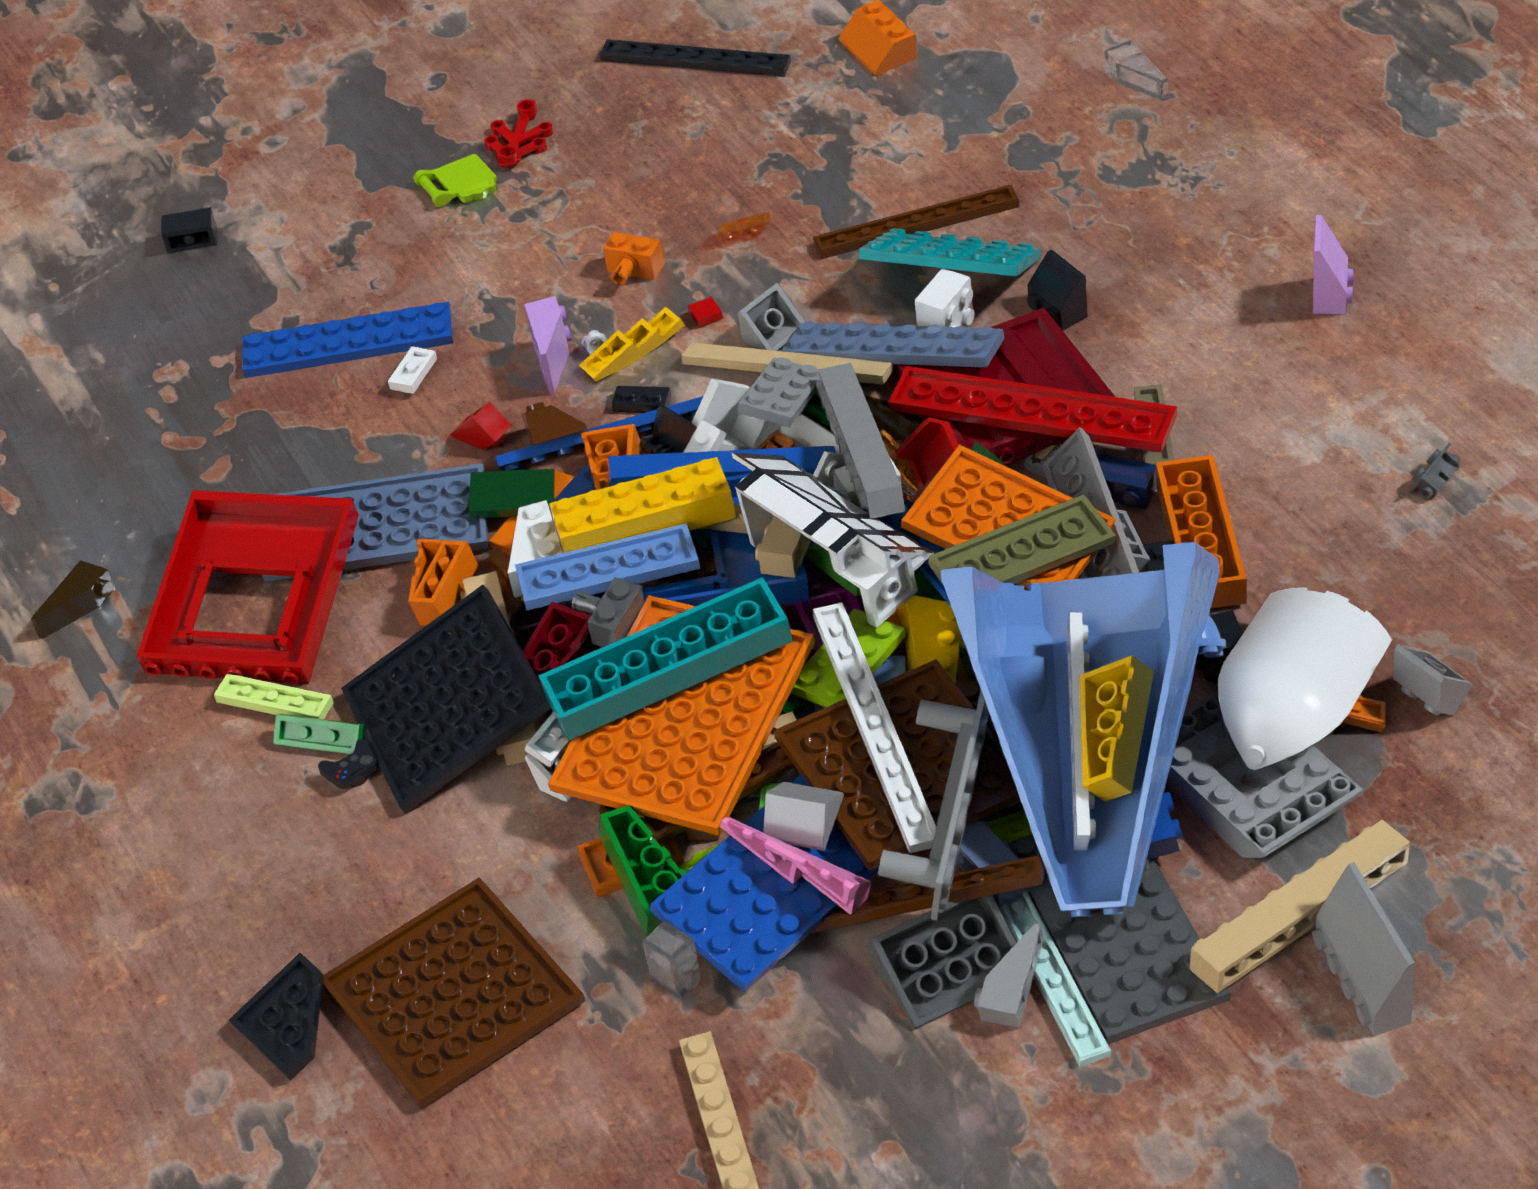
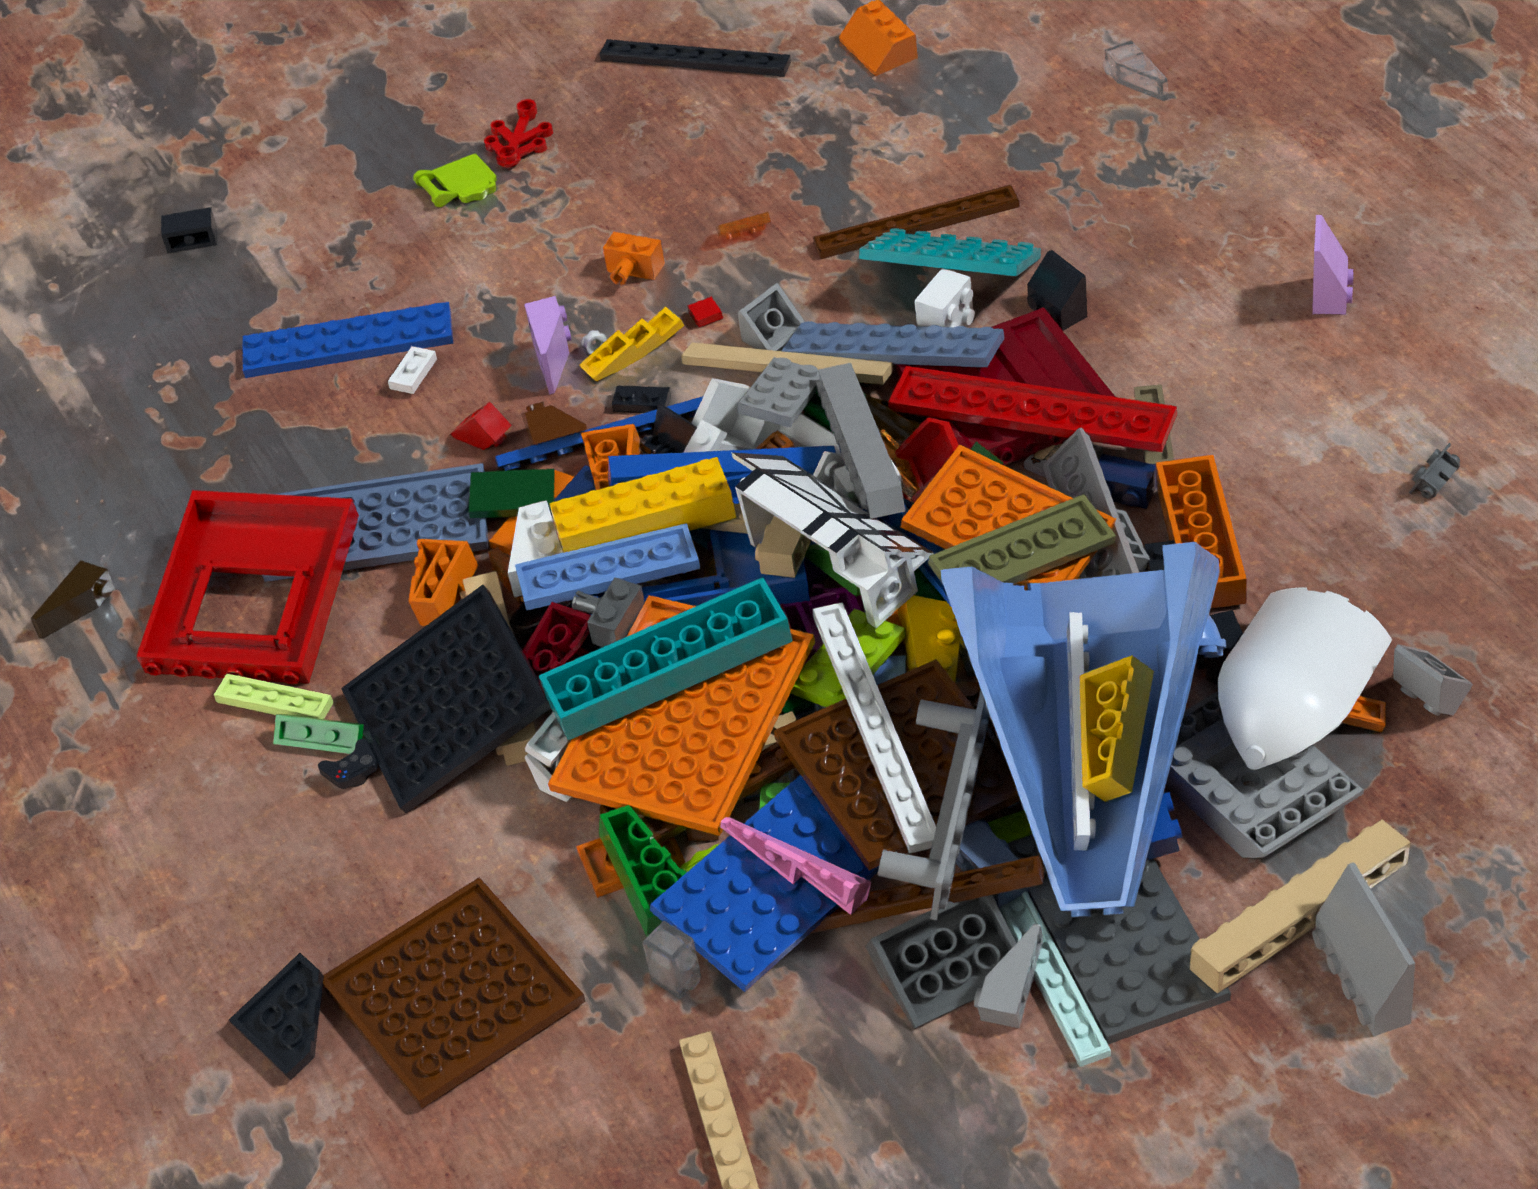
(801, 814): light grey slope -> none

